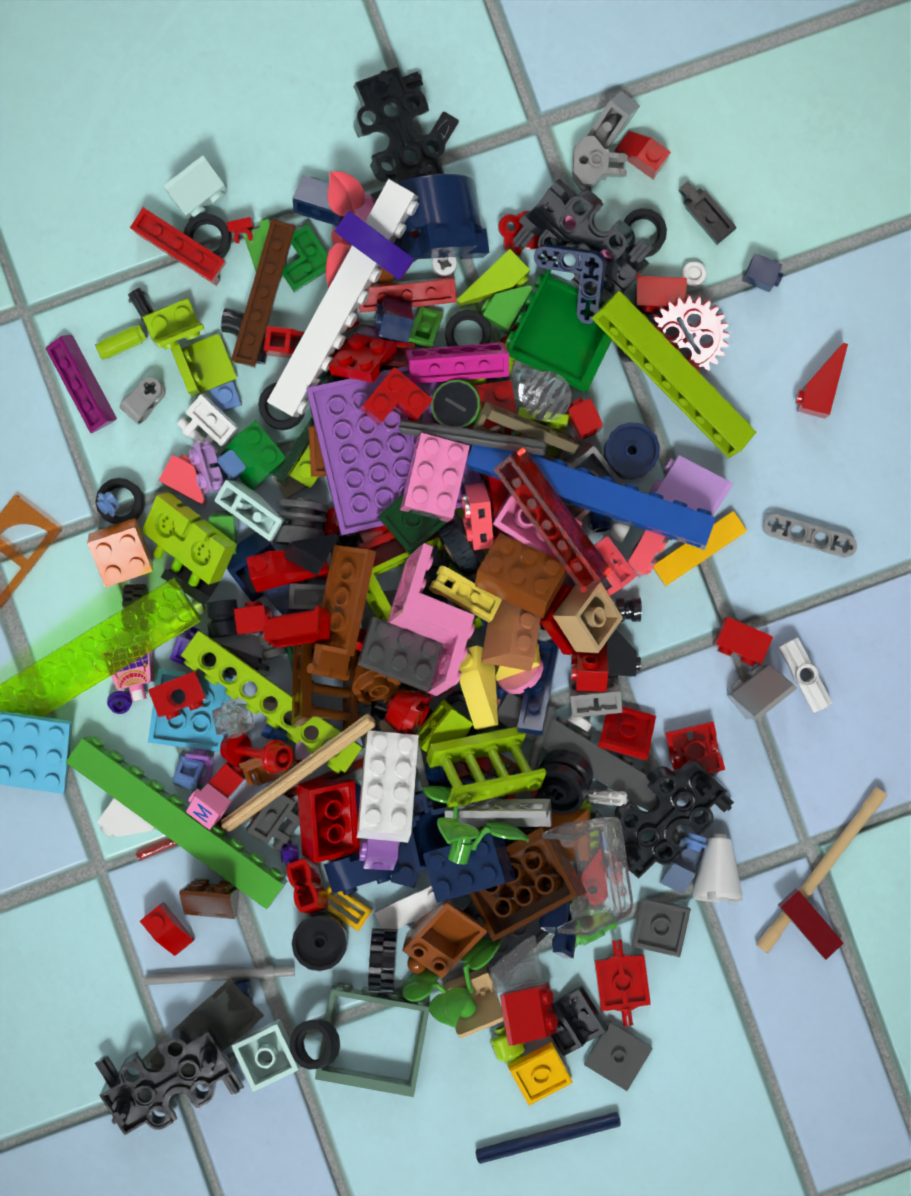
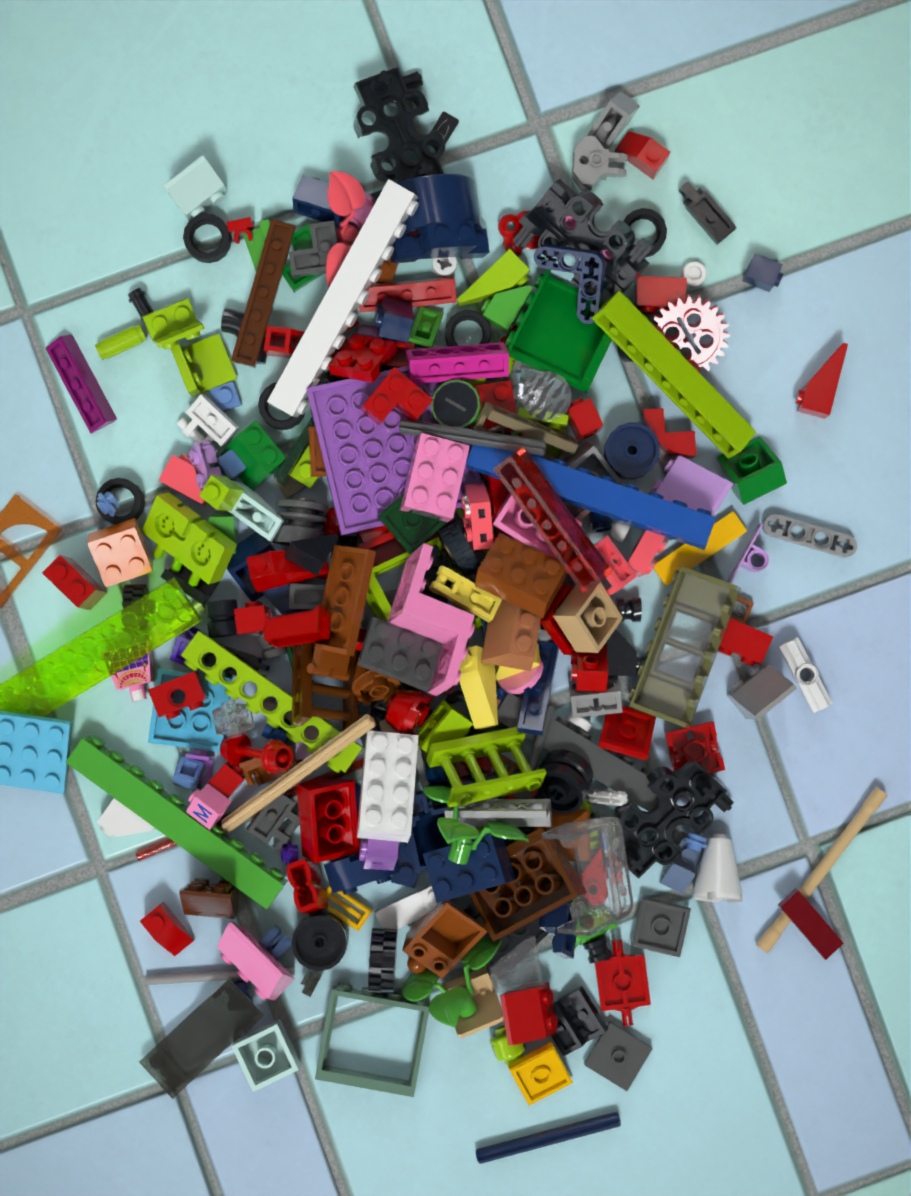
(74, 582): none -> red brick
(119, 702): dark purple plate -> none
(122, 1088): black gear -> none
(141, 402): light grey piece -> none
(178, 245): red fence -> none
(221, 492): none -> lime brick
(254, 962): none -> bright pink slope
(272, 937): none -> medium blue wheel
(297, 1045): black tyre -> none
(310, 981): none -> clear smoke plate
(313, 260): none -> dark grey plate
(374, 245): dark purple slope -> none
(597, 950): none -> black wheel
(673, 442): none -> red brick
(684, 646): none -> clear window
(741, 610): none -> tile
(745, 561): none -> lavender piece
(753, 471): none -> green slope

